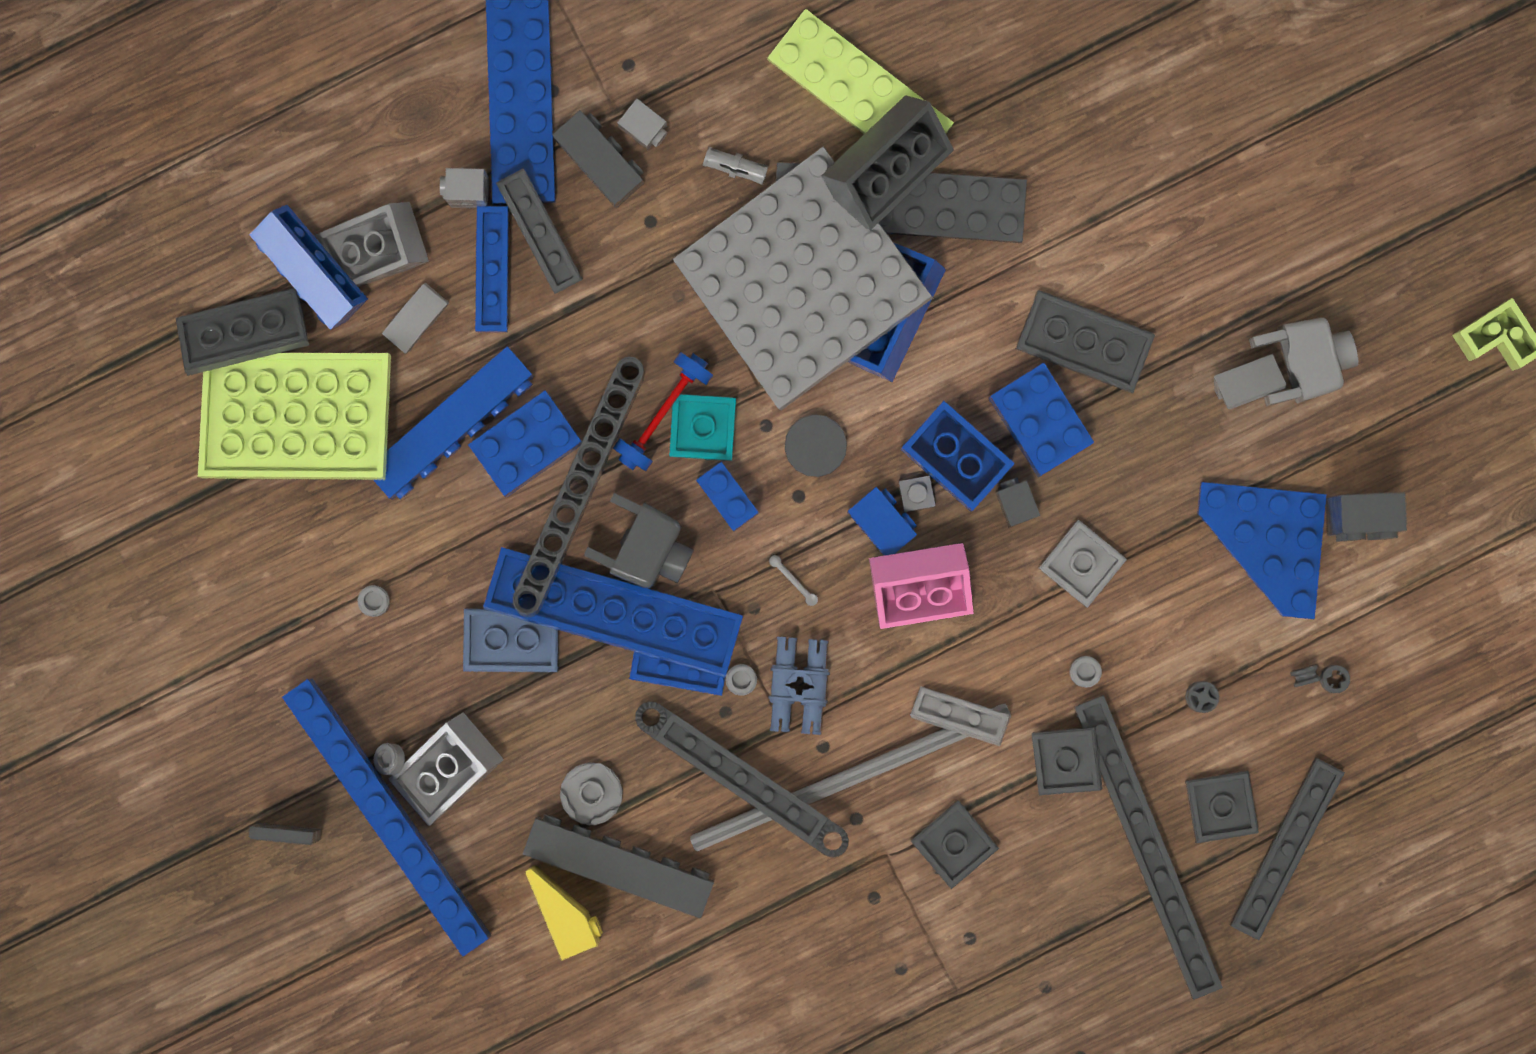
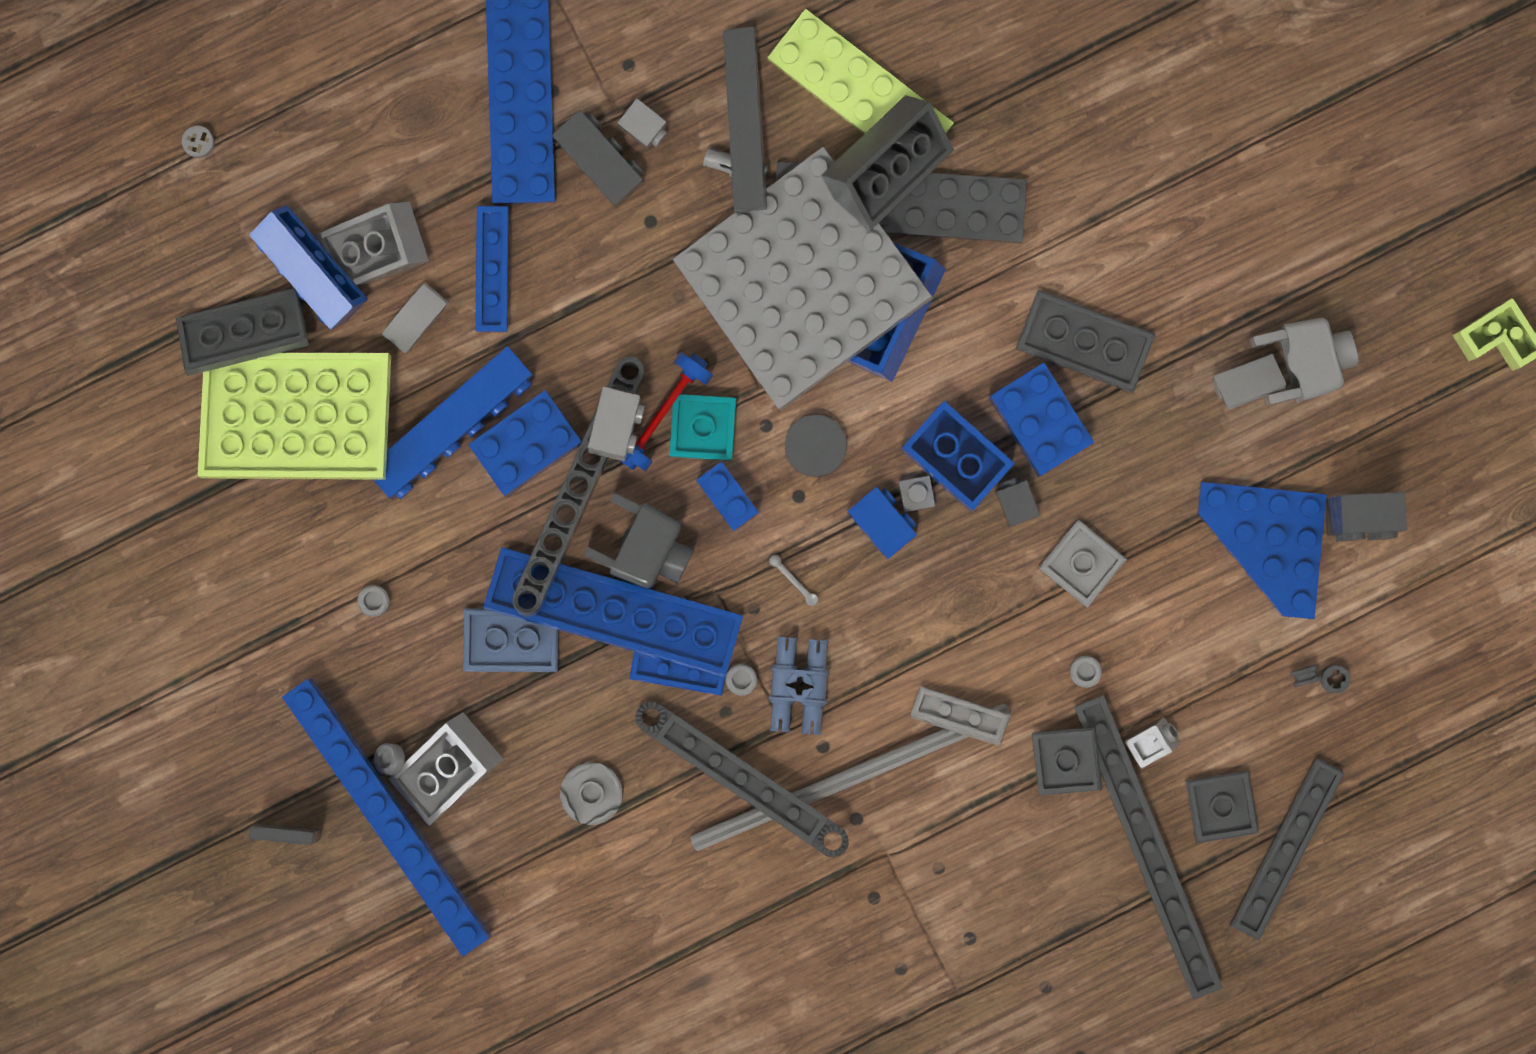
(198, 141): none -> light grey tile
(465, 187): light grey brick -> none
(539, 230): dark grey tile -> none
(566, 918): light yellow slope -> none
(615, 424): none -> light grey brick
(619, 867): dark grey brick -> none
(745, 120): none -> dark grey tile
(921, 585): bright pink brick -> none
(954, 844): dark grey tile -> none
(1153, 742): none -> bracket
(1207, 698): dark grey wheel -> none

